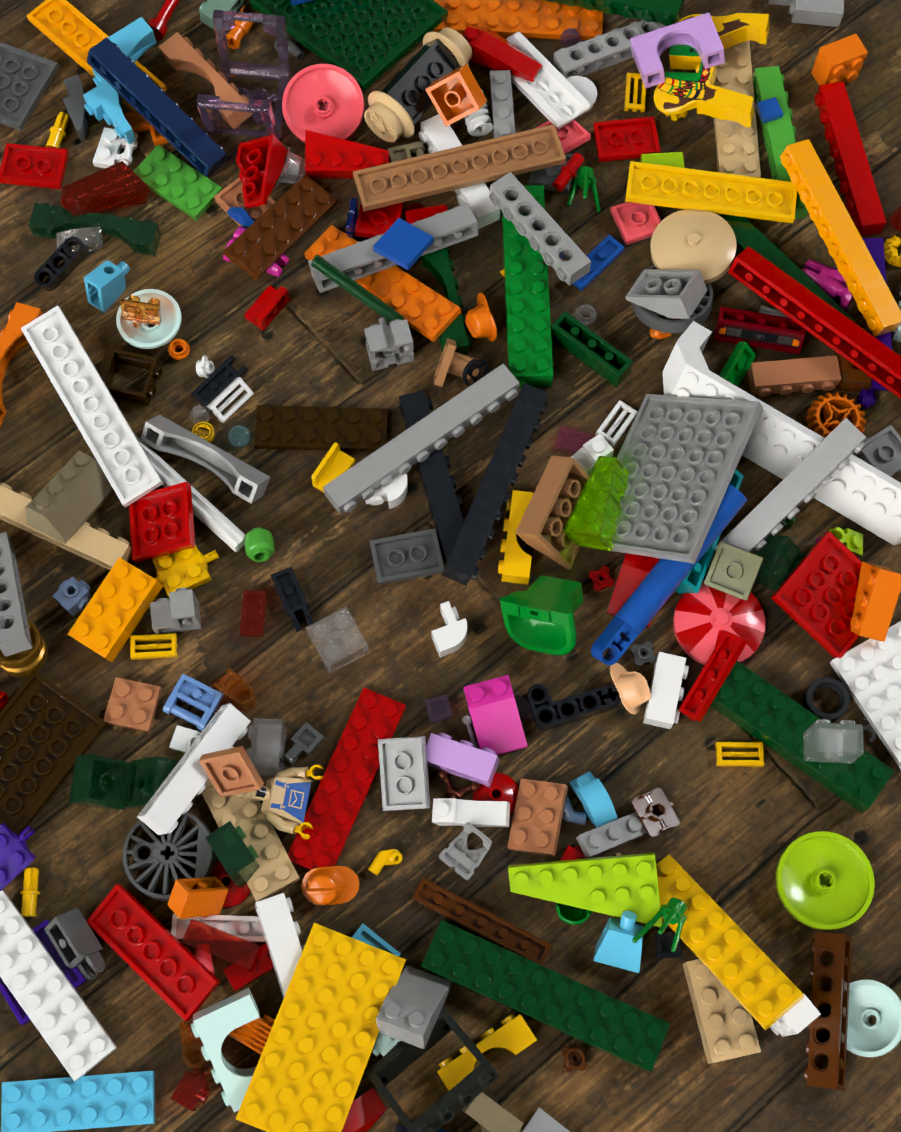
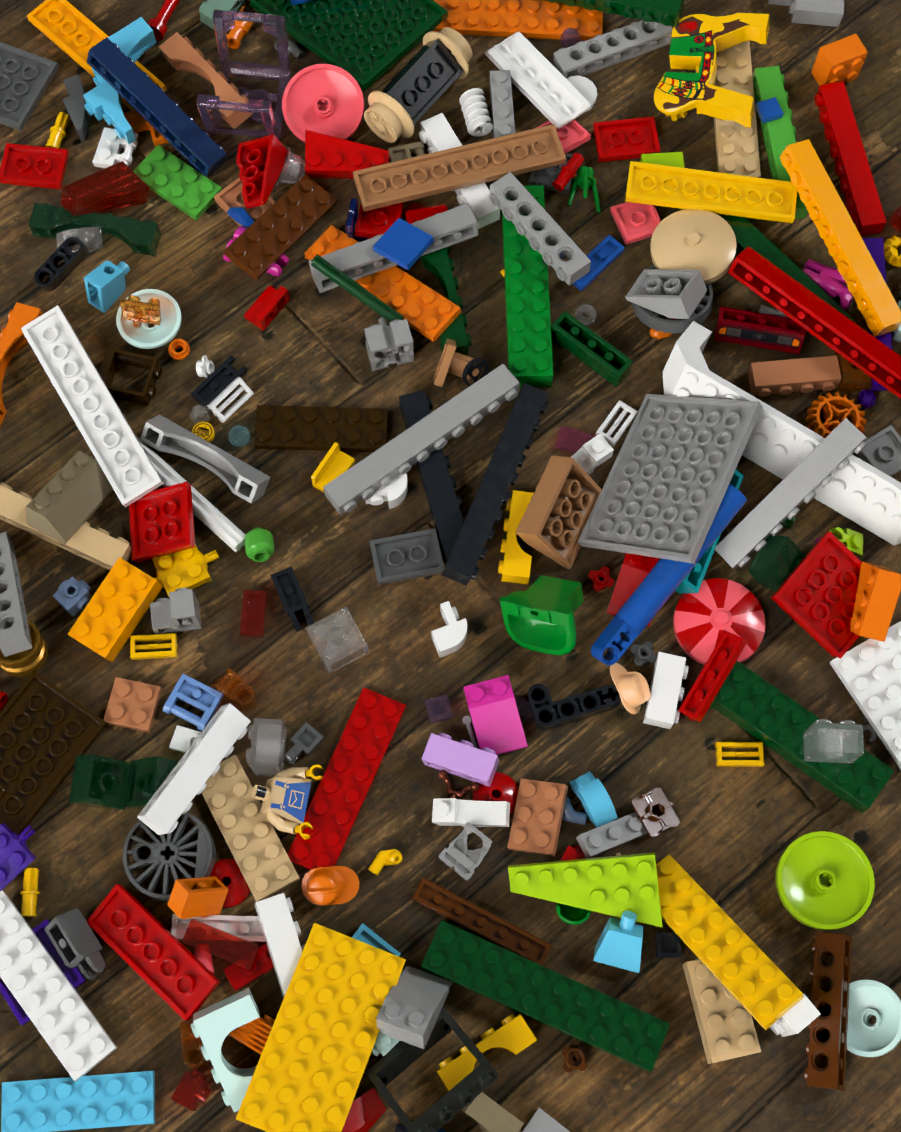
(231, 771): nougat plate -> none
(233, 853): clear green slope -> none
(404, 773): light grey tile -> none
(456, 95): orange brick -> none
(480, 321): orange piece -> none
(500, 54): red wedge -> none
(598, 505): clear neon green wedge -> none
(634, 106): yellow tile -> none
(673, 914): green plant -> none
(695, 32): lavender arch -> none
(733, 571): olive plate -> none
(738, 364): green plate -> none
(837, 687): black tyre -> none

